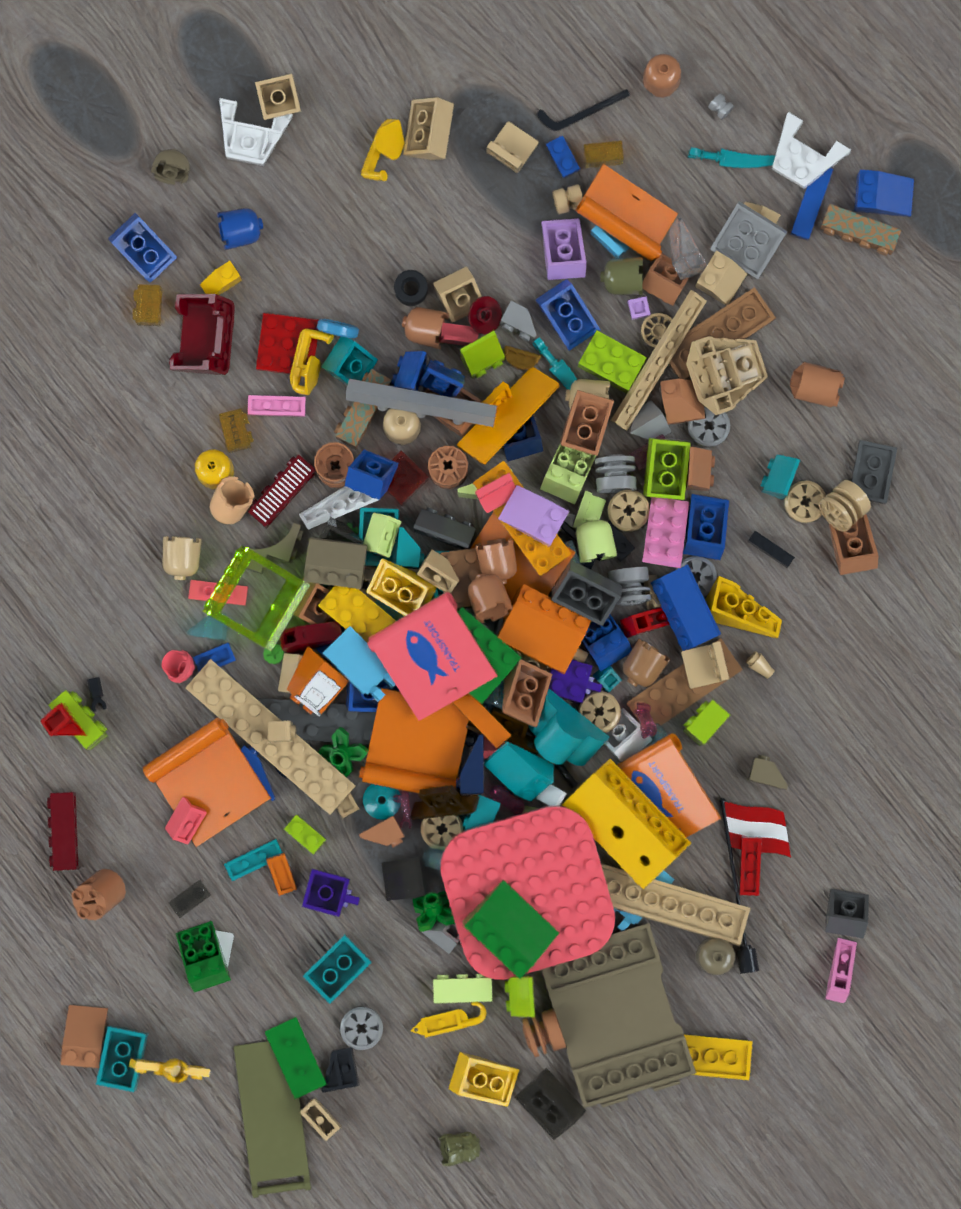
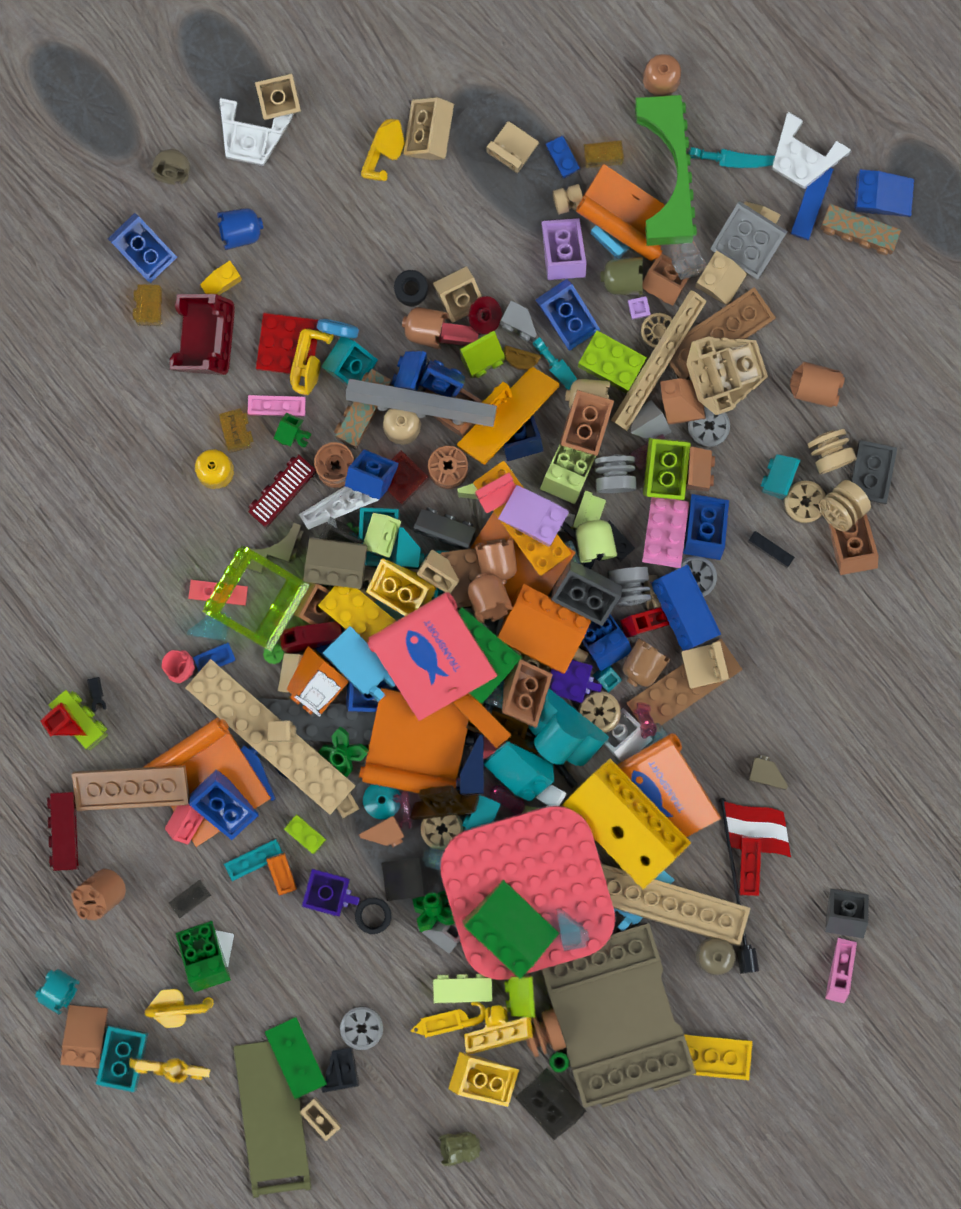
(57, 990): none -> teal brick
(130, 788): none -> medium nougat plate
(170, 1010): none -> yellow piece
(181, 556): tan cylinder -> none
(222, 805): none -> blue slope
(231, 500): light nougat cylinder -> none
(290, 430): none -> green brick
(337, 968): teal brick -> none
(373, 930): none -> black tyre
(497, 1031): none -> yellow plate
(557, 126): black piece -> none
(563, 1066): none -> green brick
(571, 931): none -> clear light blue slope
(620, 502): tan wheel -> none
(665, 118): none -> bright green arch
(706, 722): lime brick -> none
(719, 104): light grey wheel -> none
(738, 610): yellow wedge -> none
(760, 665): tan cone -> none
(831, 451): none -> tan wheel

